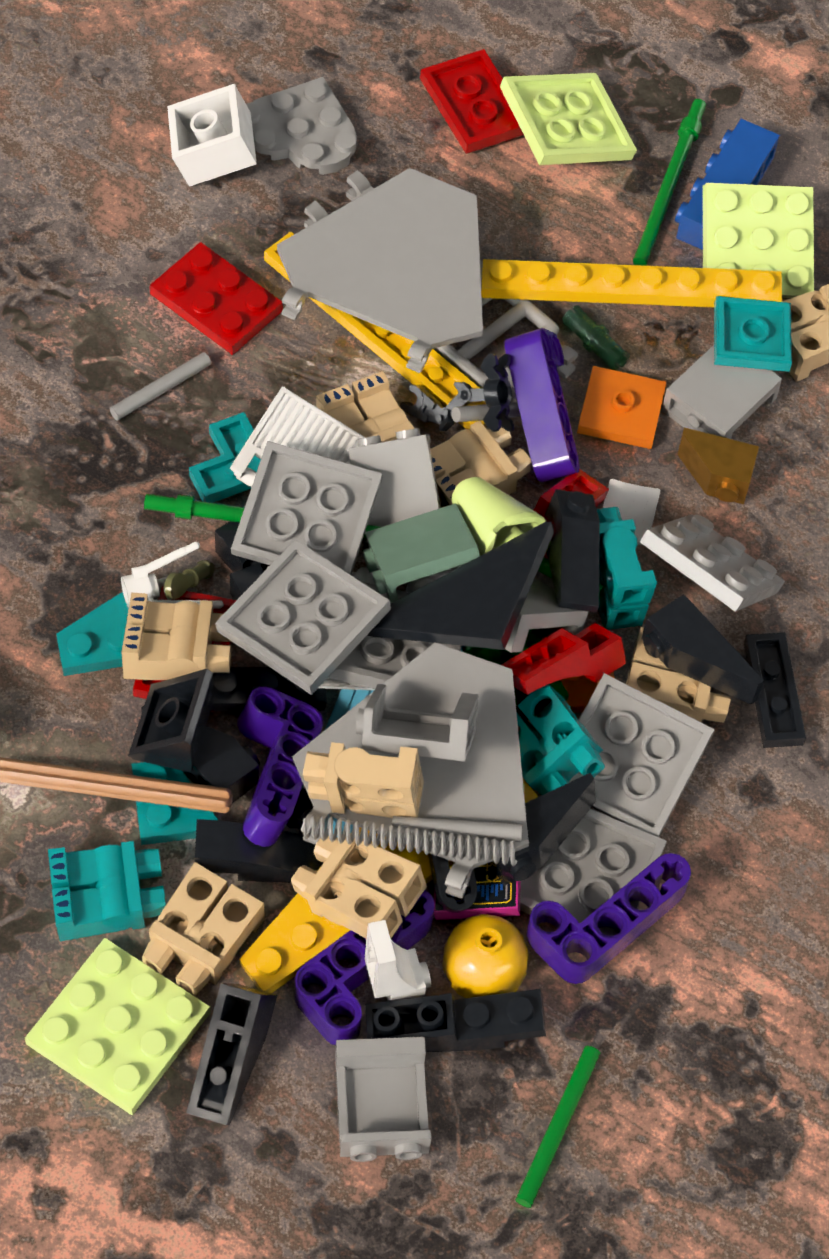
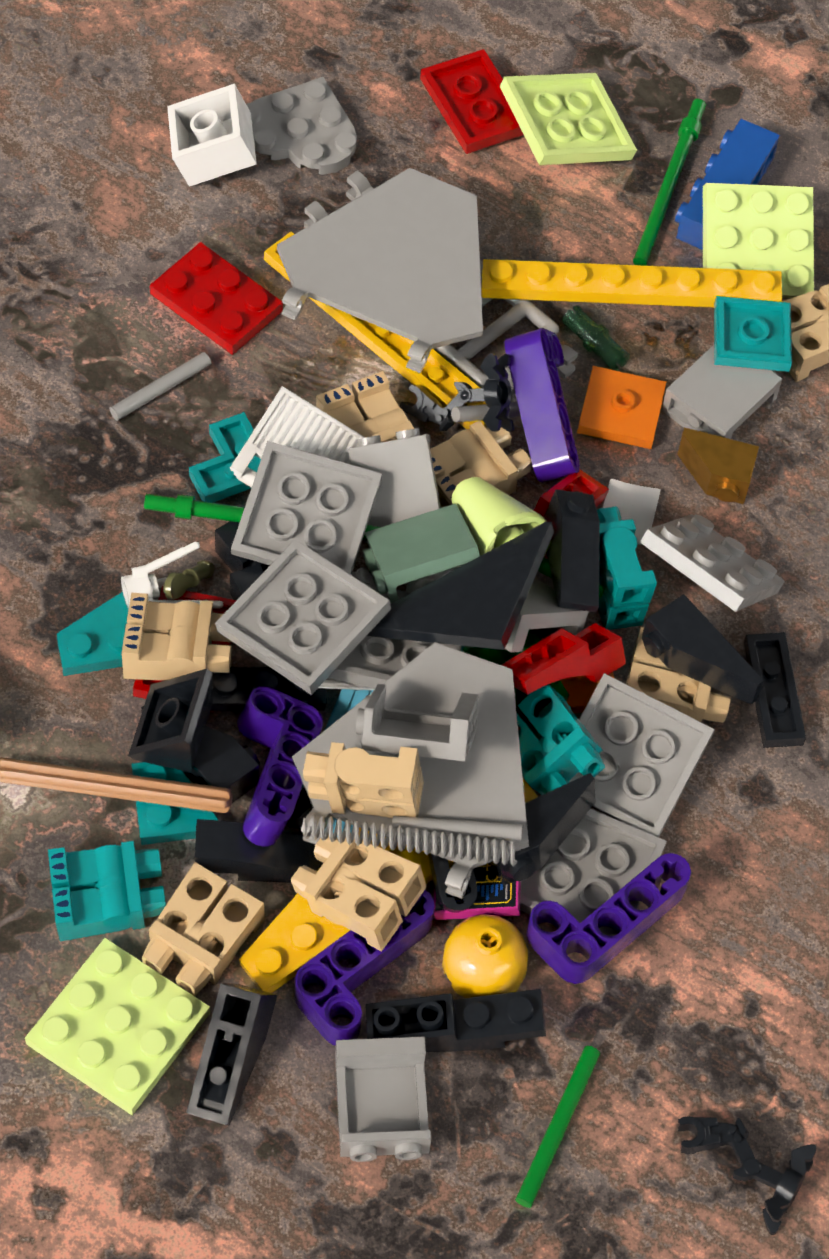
(393, 969): white slope -> none
(713, 1134): none -> black piece

